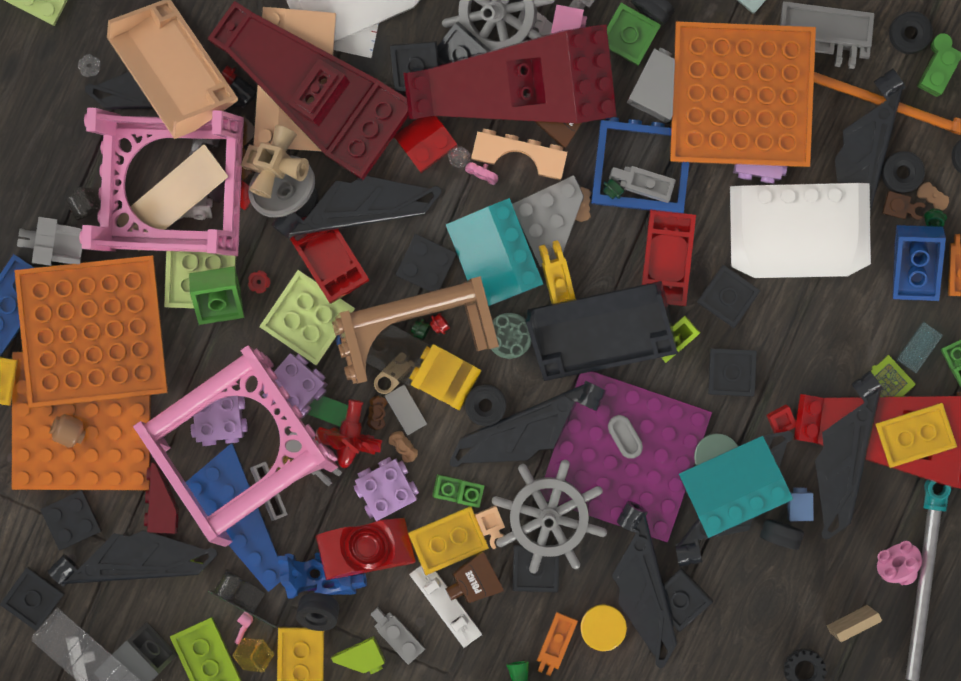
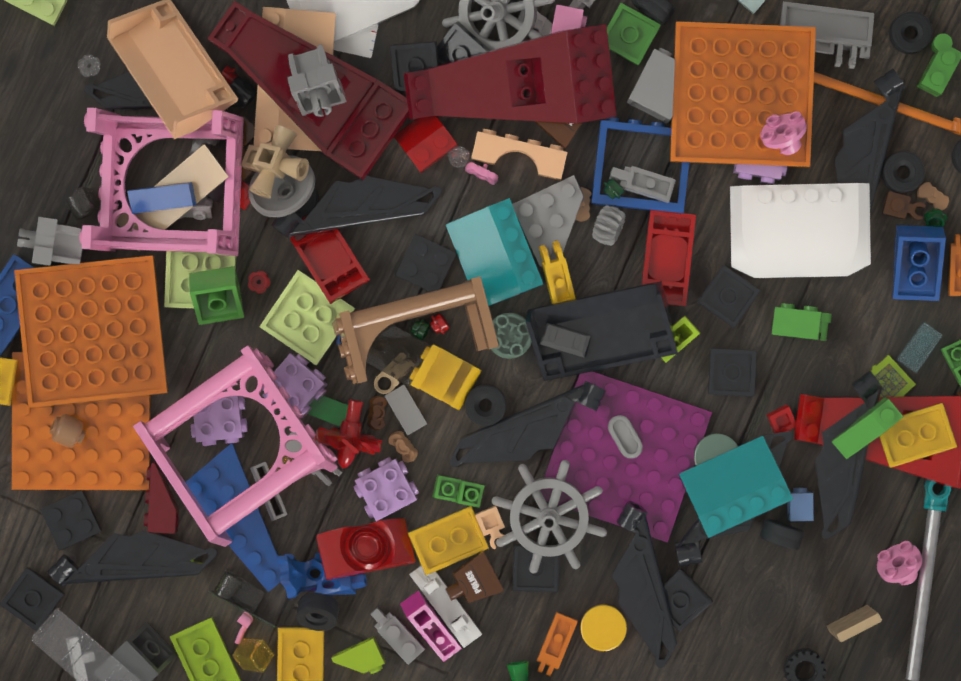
(162, 197): none -> tile
(314, 82): none -> light grey piece
(430, 626): none -> dark pink slope
(565, 340): none -> dark grey tile
(608, 225): none -> light grey gear
(784, 132): none -> bright pink plate
(800, 323): none -> bright green hinge
(867, 428): none -> bright green slope

